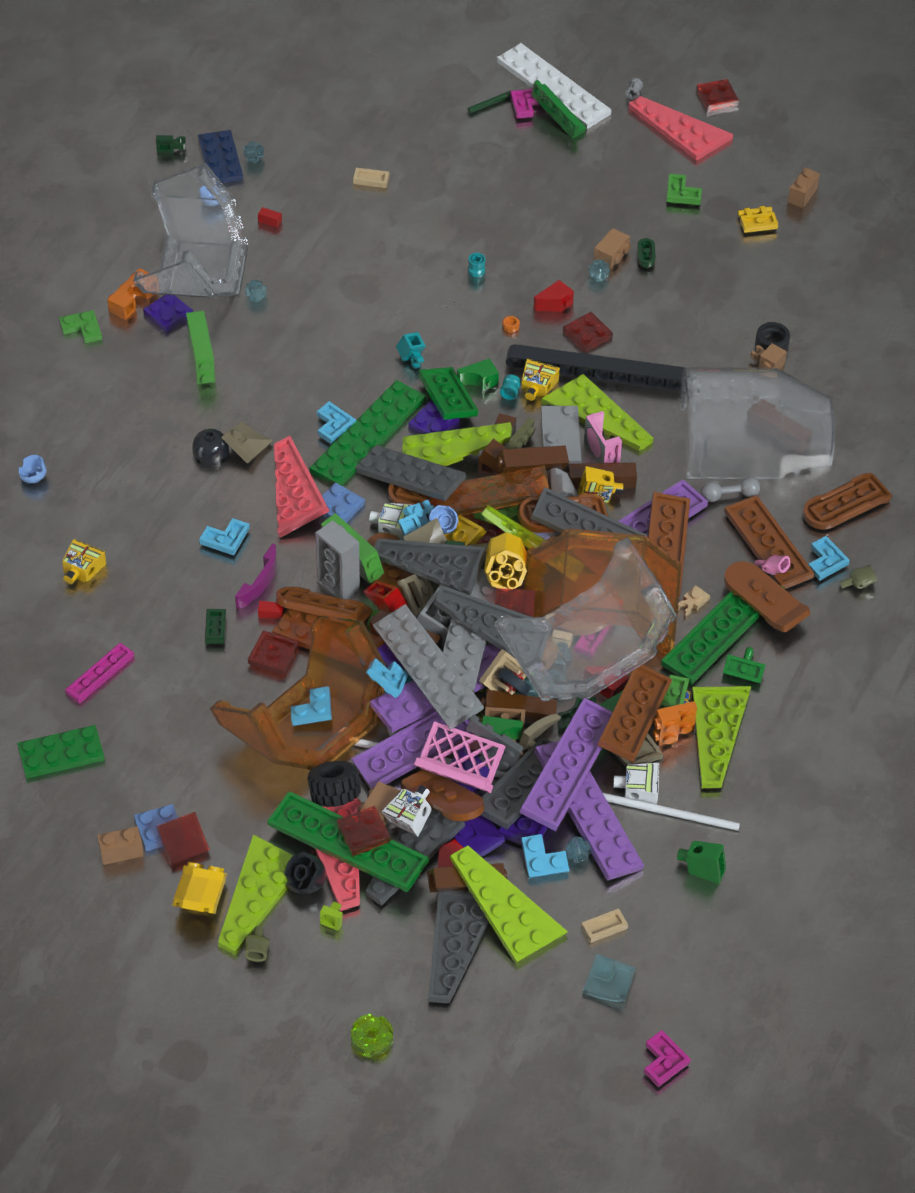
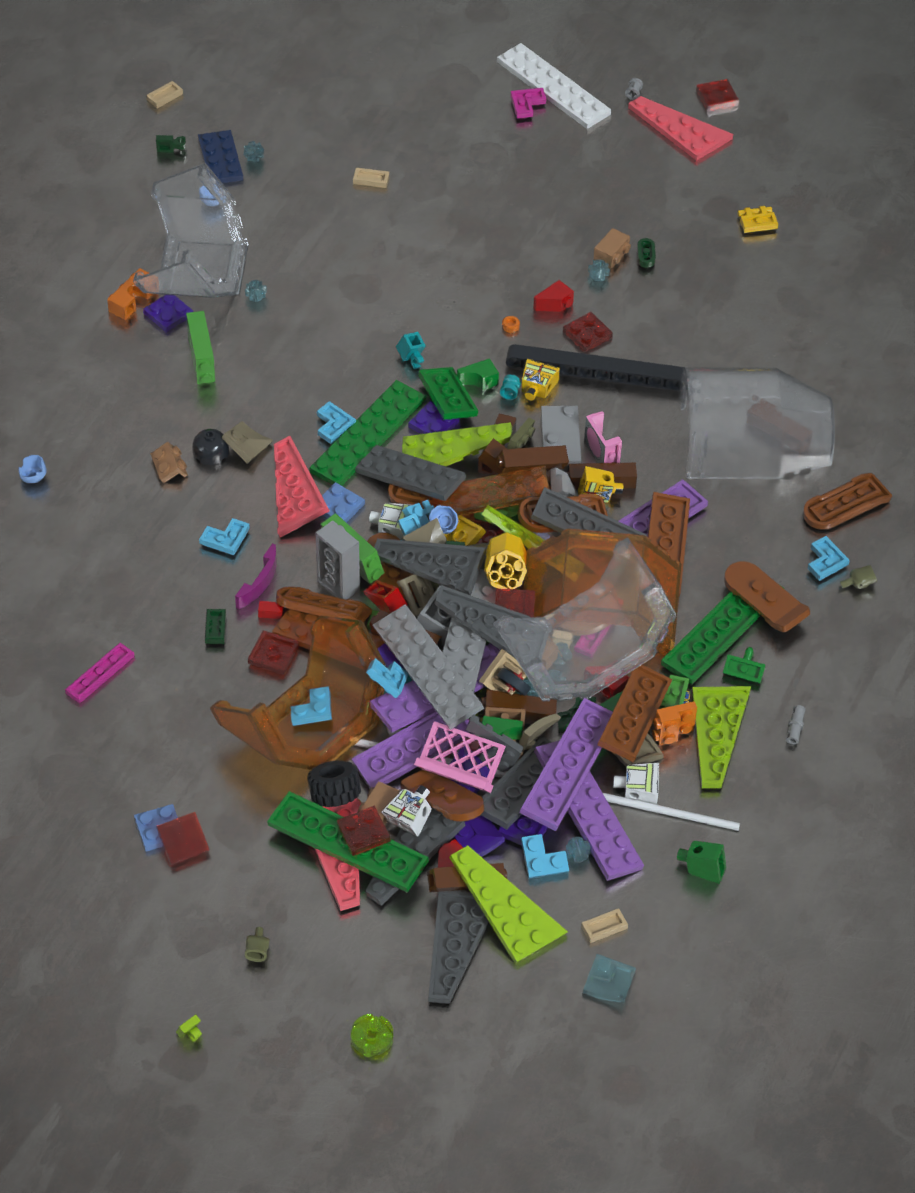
(60, 751): green plate -> none
(82, 562): yellow torso -> none
(84, 322): bright green plate -> none
(120, 845): medium nougat brick -> none
(164, 94): none -> tan tile
(168, 462): none -> medium nougat bracket
(190, 1028): none -> lime tile
(200, 888): yellow brick -> none
(256, 893): lime wing -> none
(269, 217): red piece -> none
(305, 873): black cylinder -> none
(331, 916): lime tile -> none
(476, 264): teal wheel -> none
(489, 102): dark green bar -> none
(557, 109): green fence -> none
(591, 400): lime wing -> none
(669, 1058): dark pink plate -> none
(679, 193): bright green plate -> none
(694, 599): tan plate -> none
(748, 487): light grey piece -> none
(768, 539): dark orange plate -> none
(771, 357): medium nougat brick -> none
(773, 328): black tyre -> none
(774, 564): bright pink piece -> none
(795, 724): none -> light grey pin
(803, 187): medium nougat brick -> none

